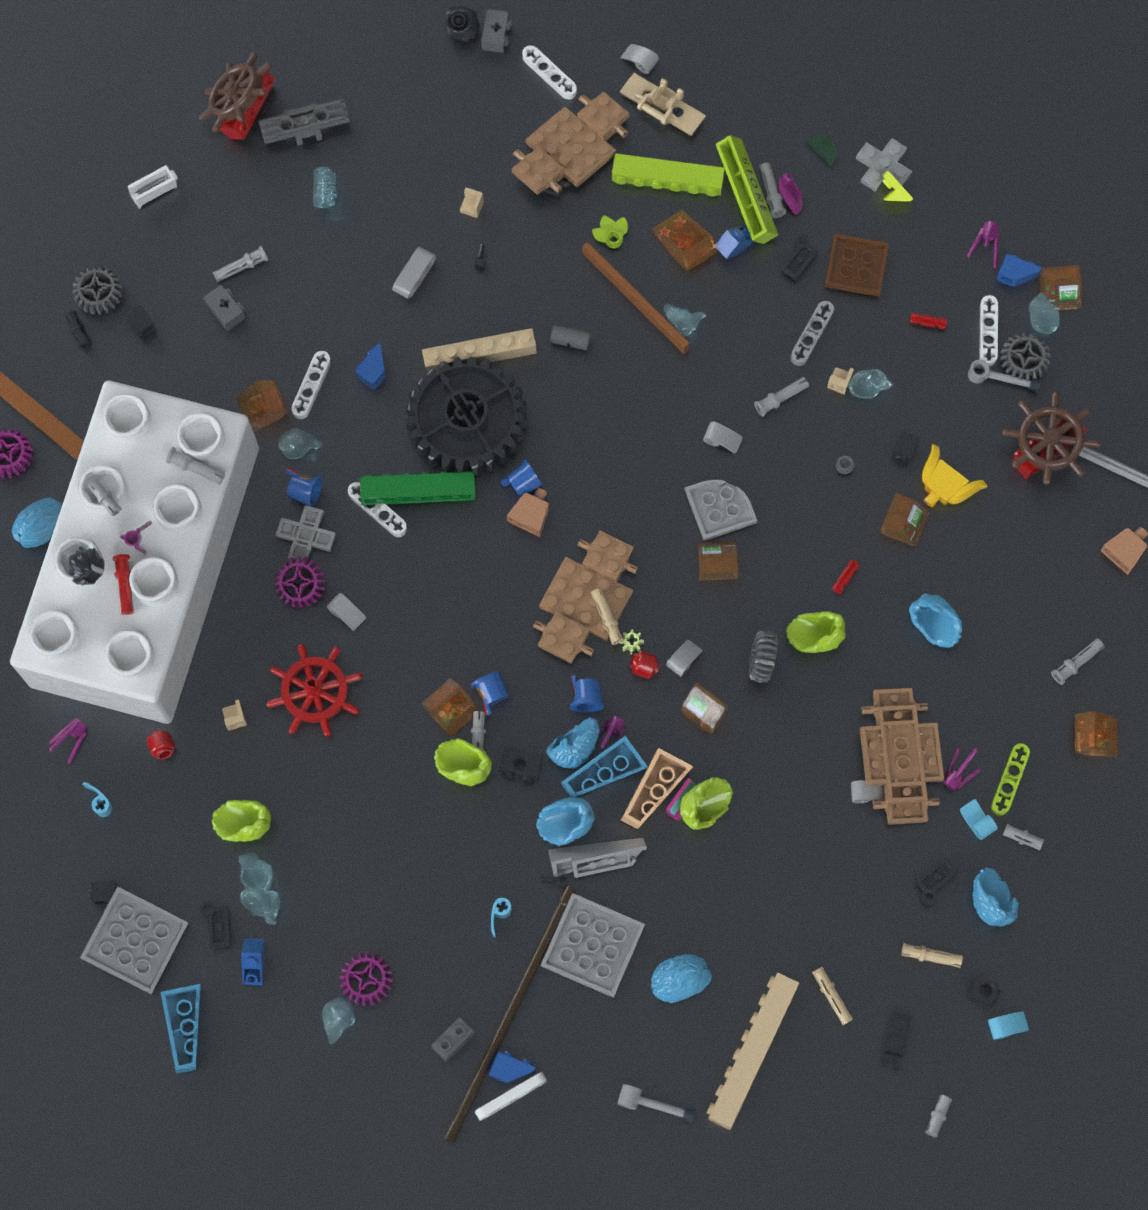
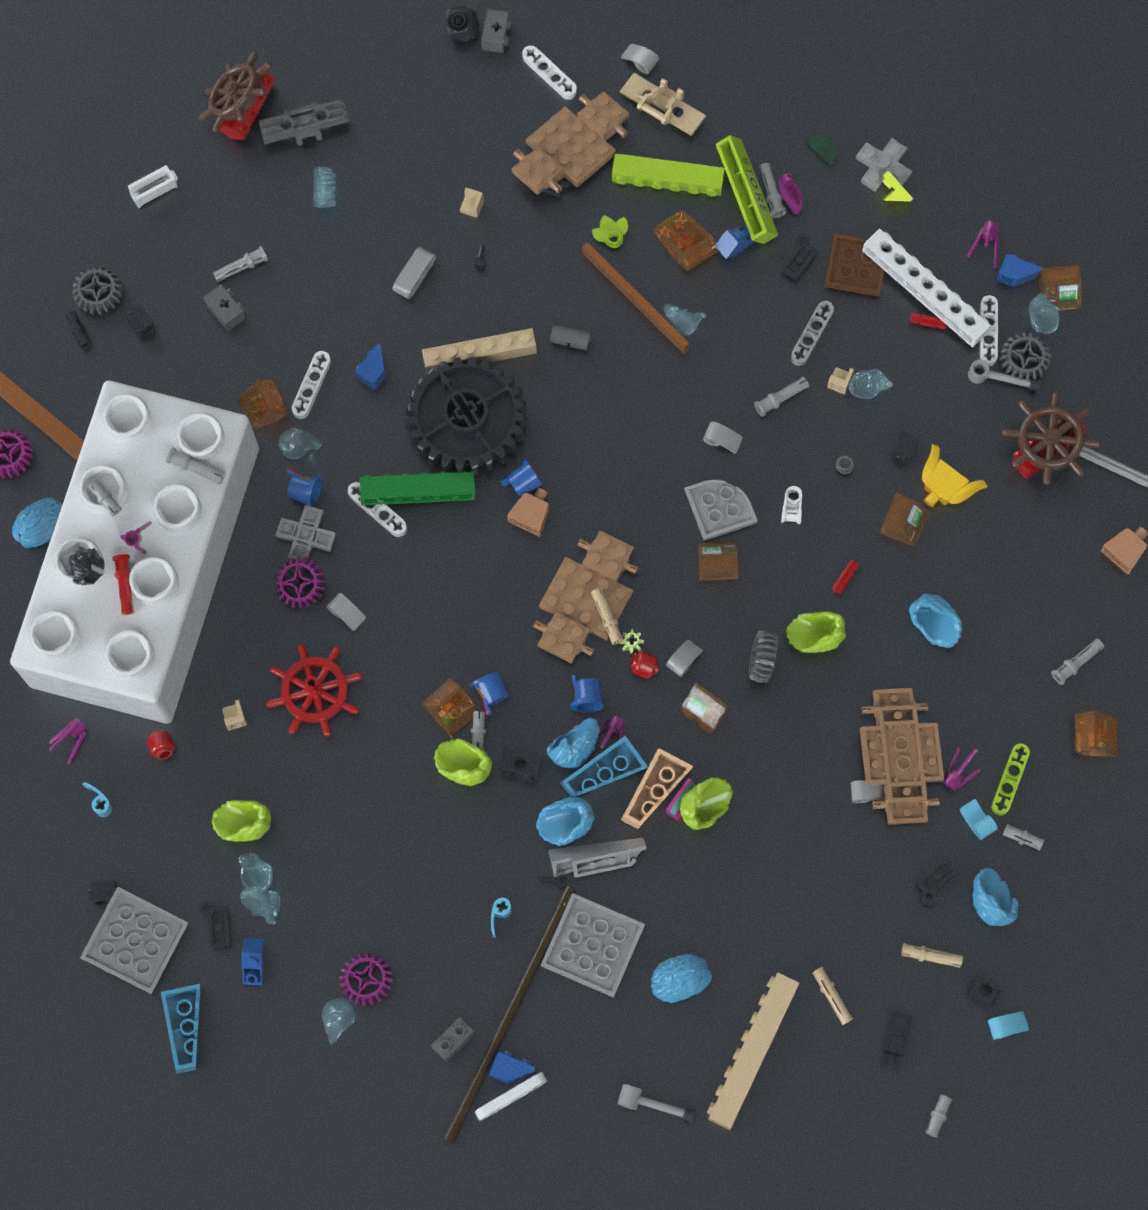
(792, 508): none -> white piece
(942, 309): none -> white brick

